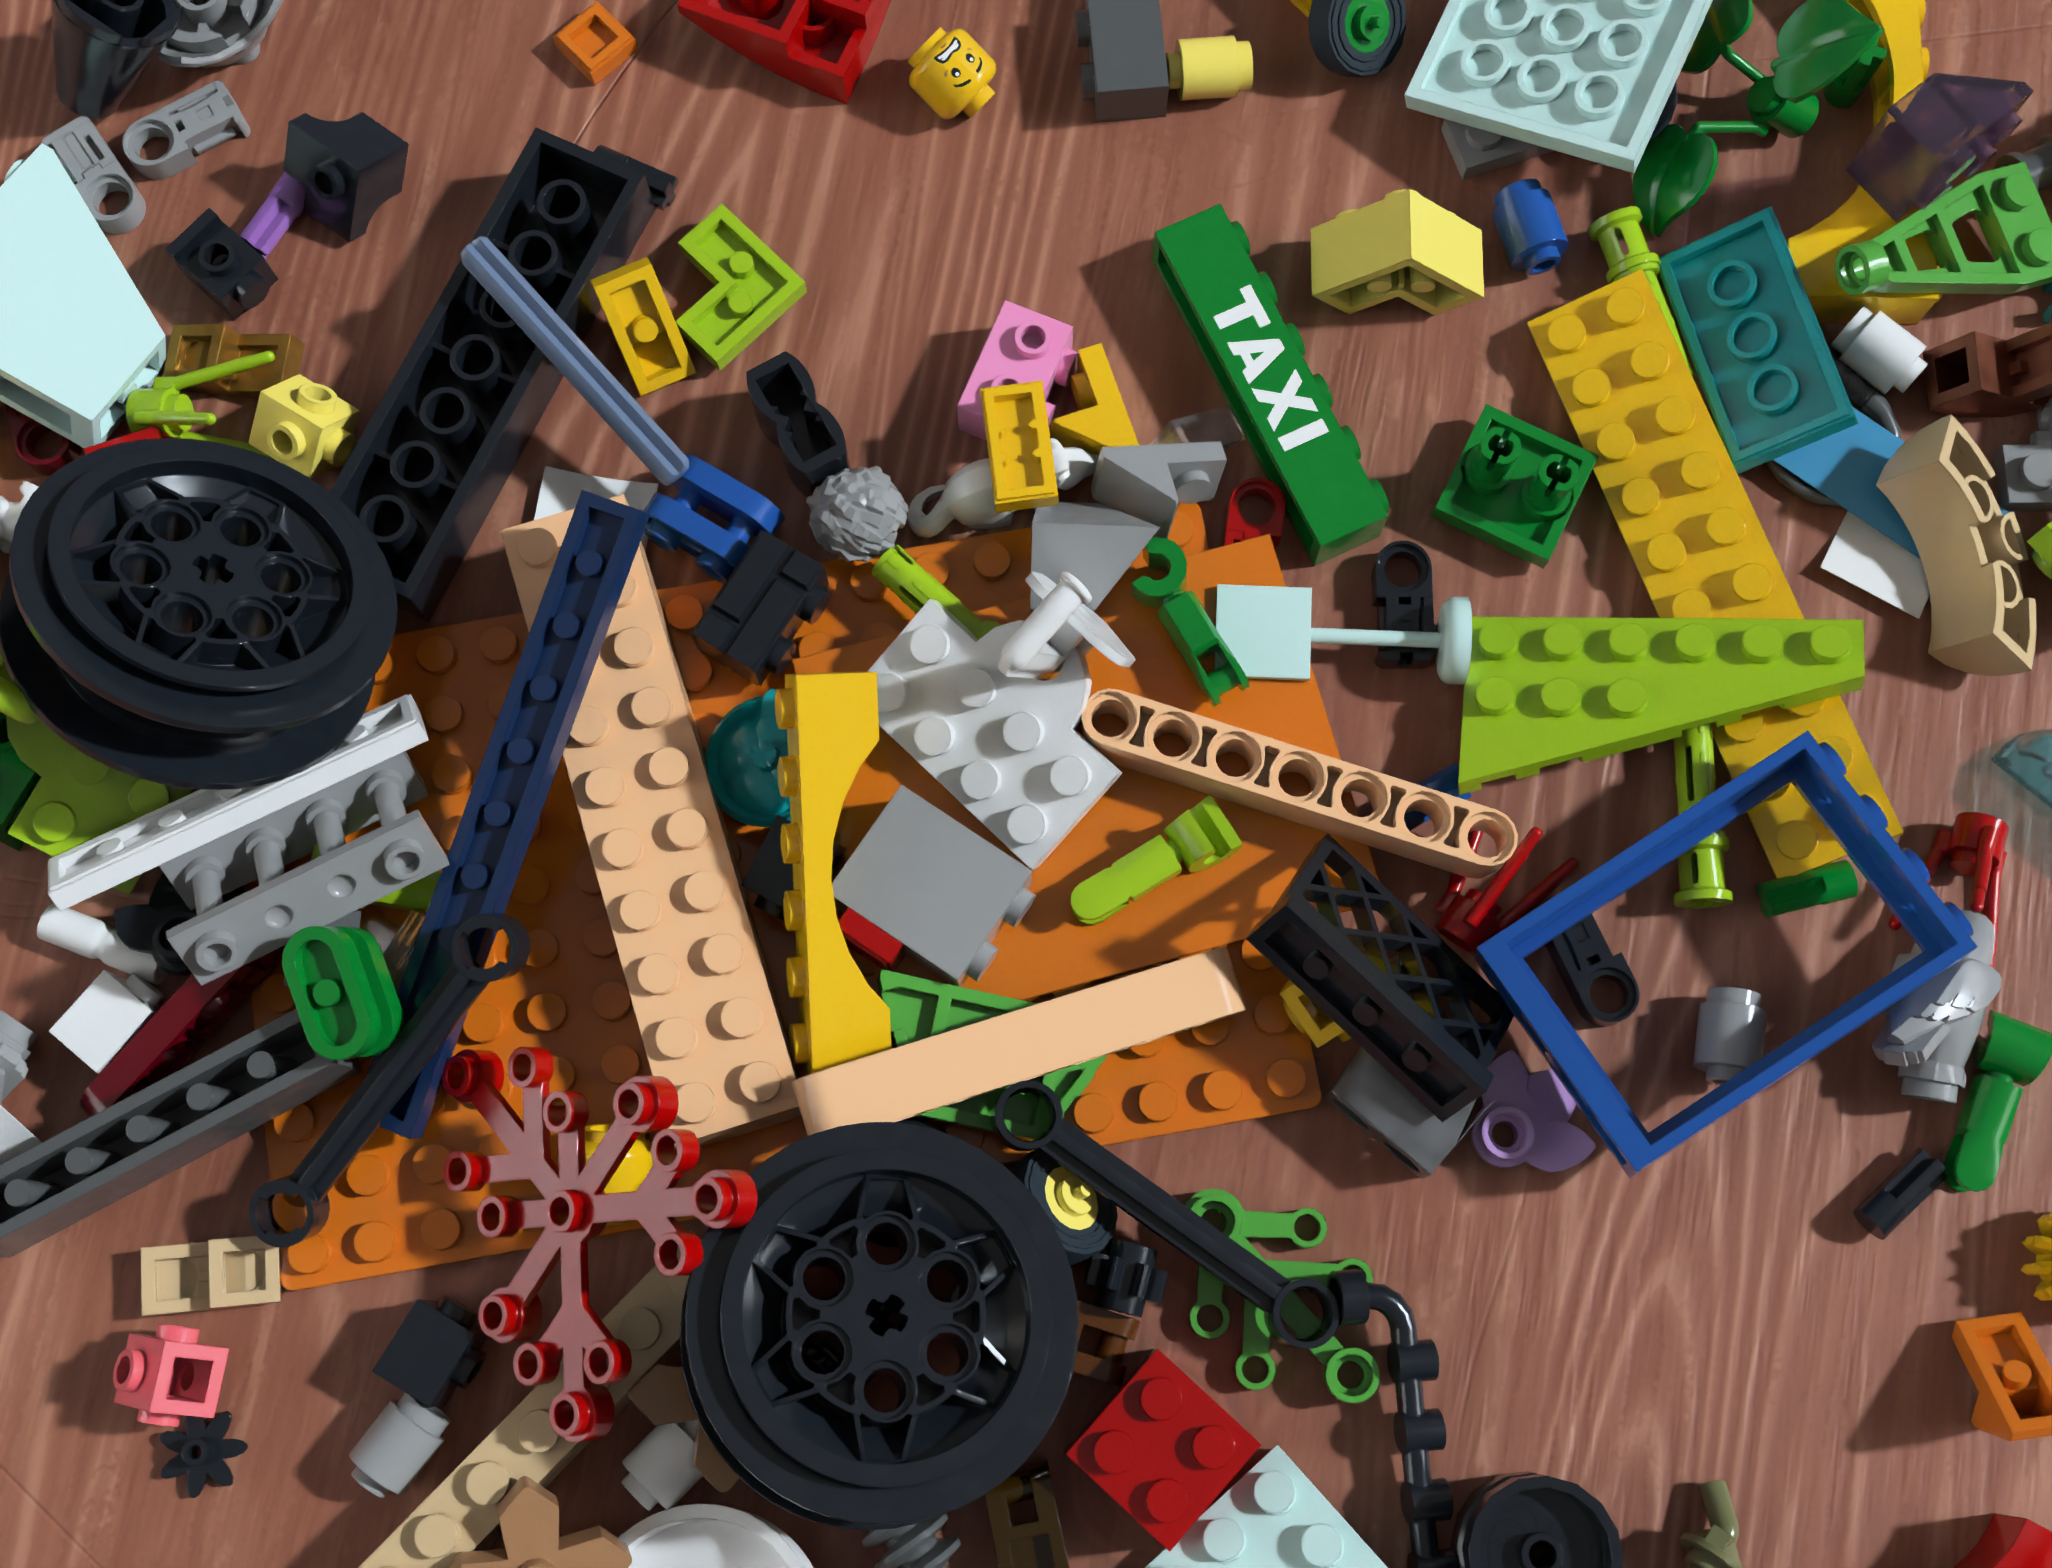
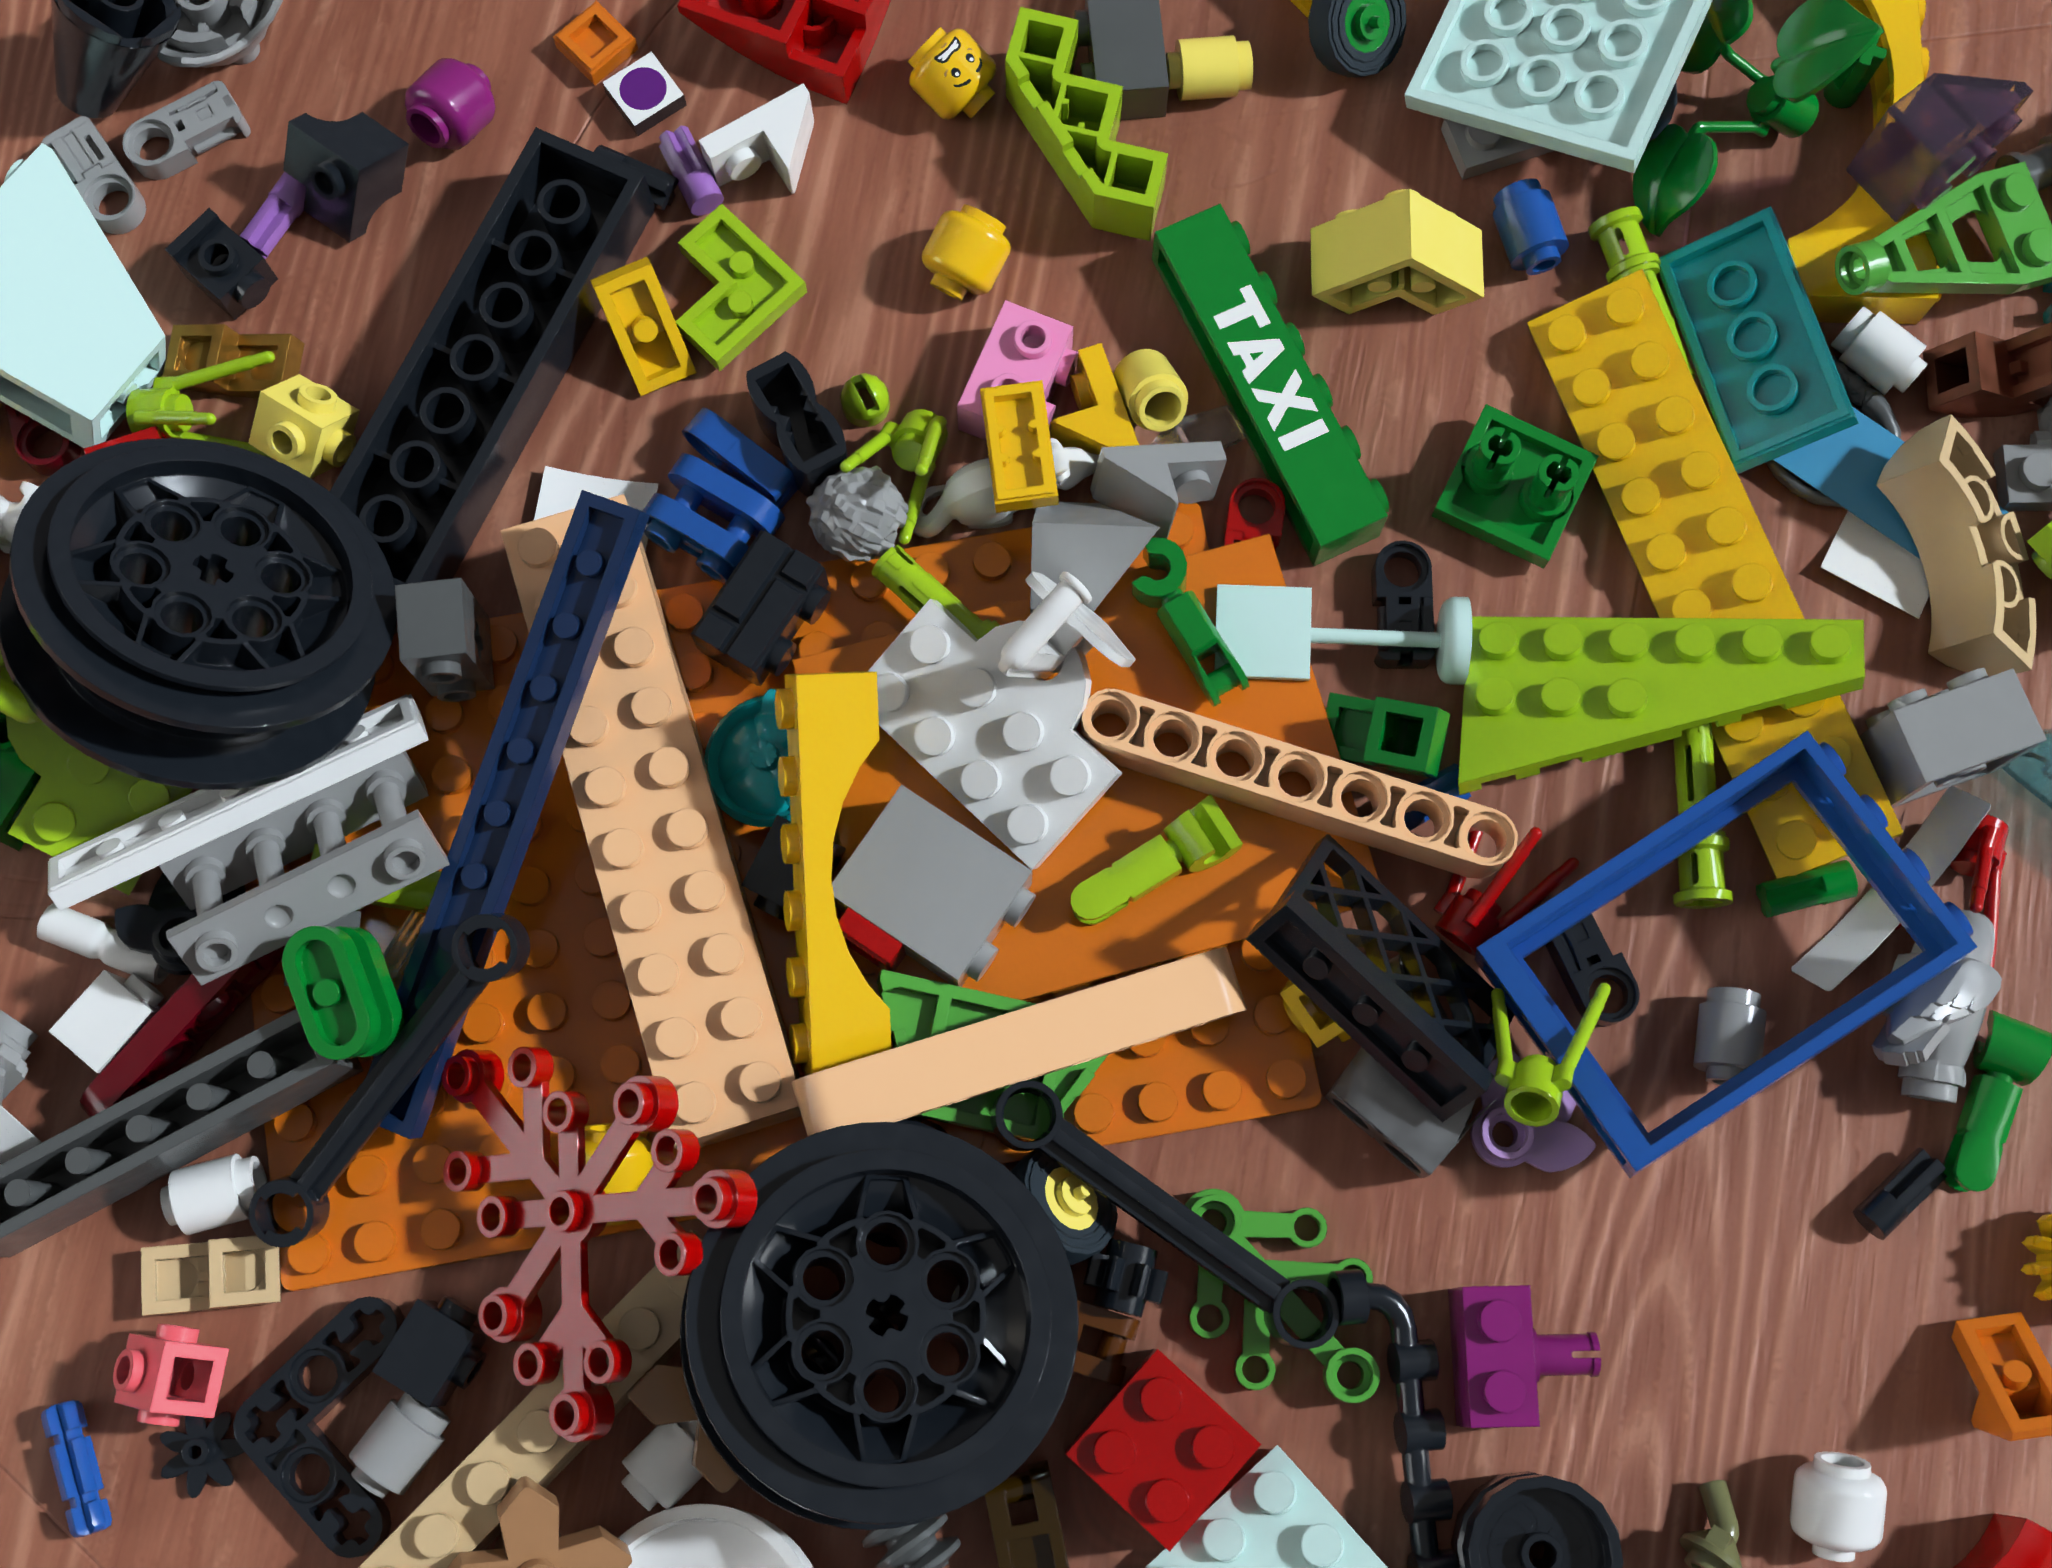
(76, 1468): none -> blue axle
(211, 1193): none -> white brick
(303, 1437): none -> black beam
(445, 638): none -> dark grey brick
(449, 104): none -> magenta head
(574, 360): sand blue axle -> none
(644, 93): none -> tile
(691, 170): none -> medium lavender piece
(740, 457): none -> blue piece
(771, 132): none -> white slope
(853, 405): none -> lime hinge
(914, 448): none -> lime plant
(966, 252): none -> yellow head
(1078, 127): none -> lime brick
(1151, 390): none -> light yellow brick
(1388, 733): none -> green brick
(1502, 1356): none -> magenta brick
(1537, 1081): none -> lime plant
(1838, 1505): none -> white head
(1870, 919): none -> white sticker
(1951, 735): none -> light grey brick

